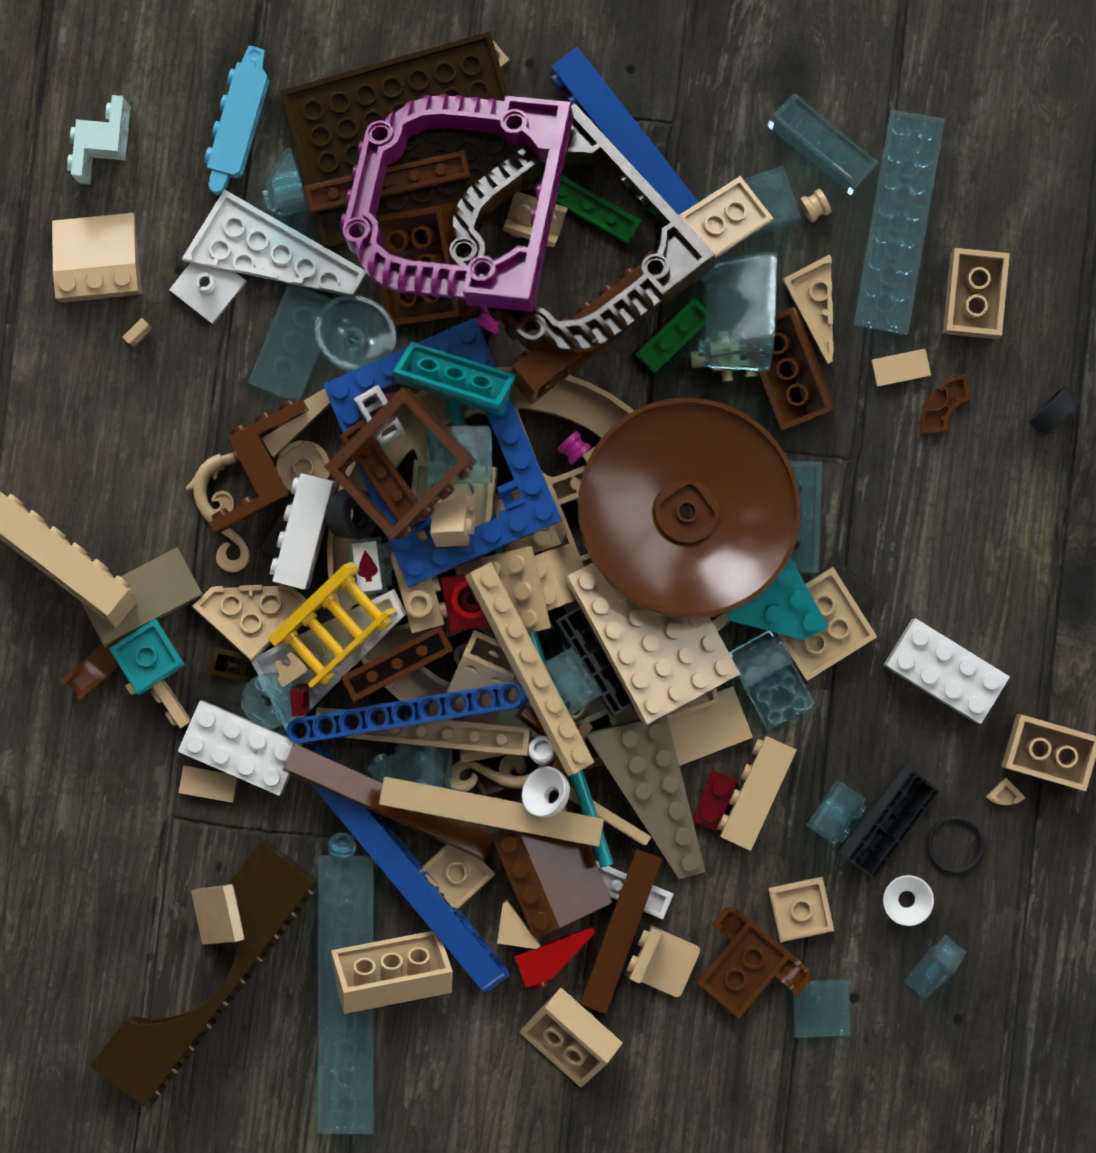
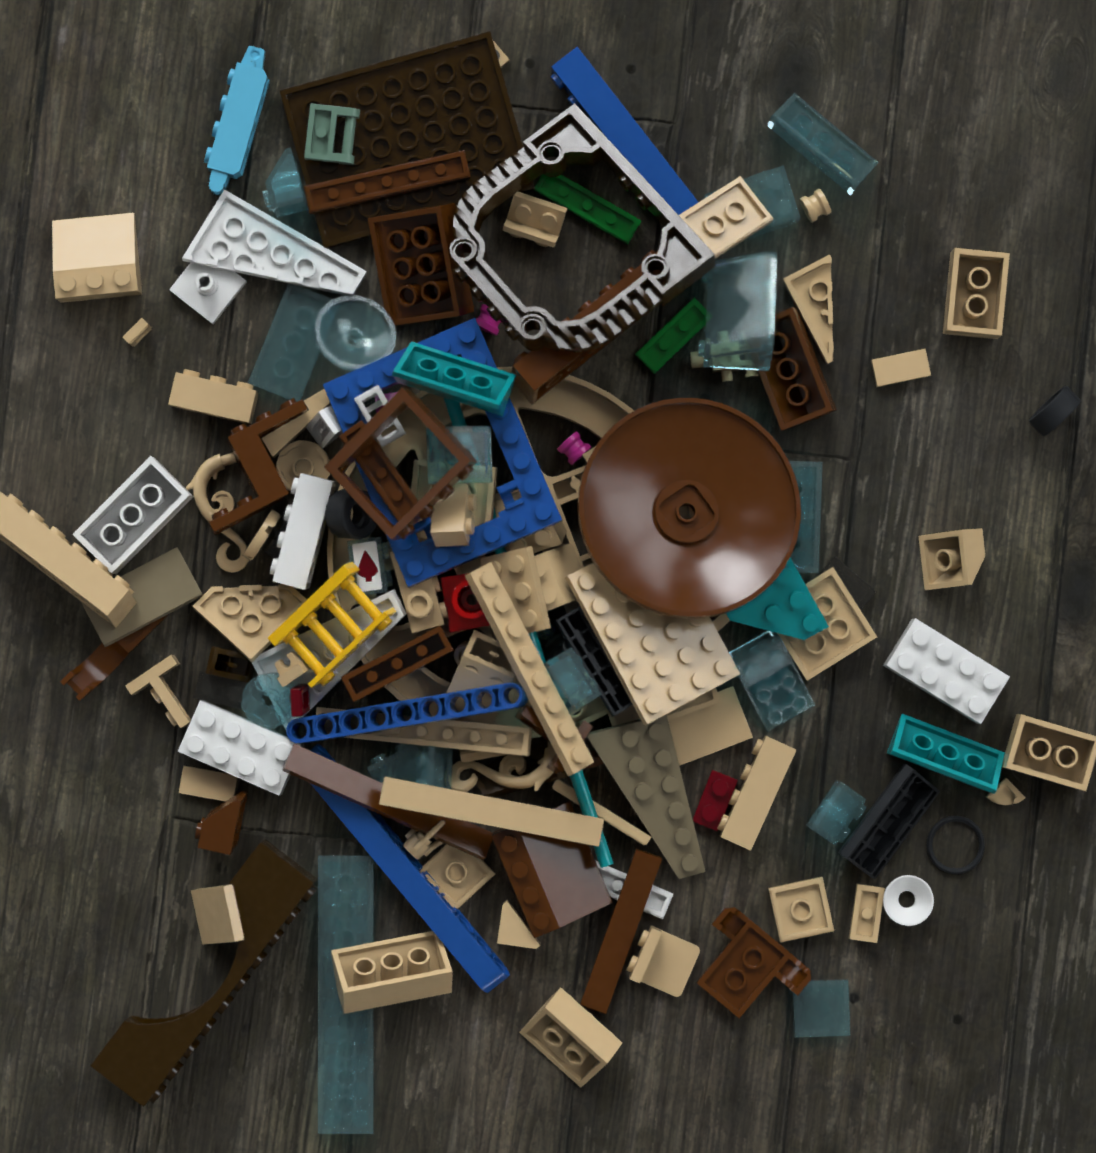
(99, 139): light aqua bracket -> none
(132, 515): none -> white brick
(147, 656): teal tile -> none
(213, 397): none -> tan brick
(222, 825): none -> reddish brown slope
(261, 535): none -> tan tile
(322, 133): none -> sand green plate
(325, 427): none -> white slope
(342, 845): clear light blue tile -> none
(420, 844): none -> tan plant
(511, 278): magenta arch -> none
(538, 787): white piece -> none
(542, 750): white tile -> none
(549, 958): red slope -> none
(866, 913): none -> tan plate
(898, 222): clear light blue plate -> none
(935, 967): clear light blue slope -> none
(942, 403): reddish brown tile -> none
(947, 753): none -> teal slope
(951, 558): none -> tan slope

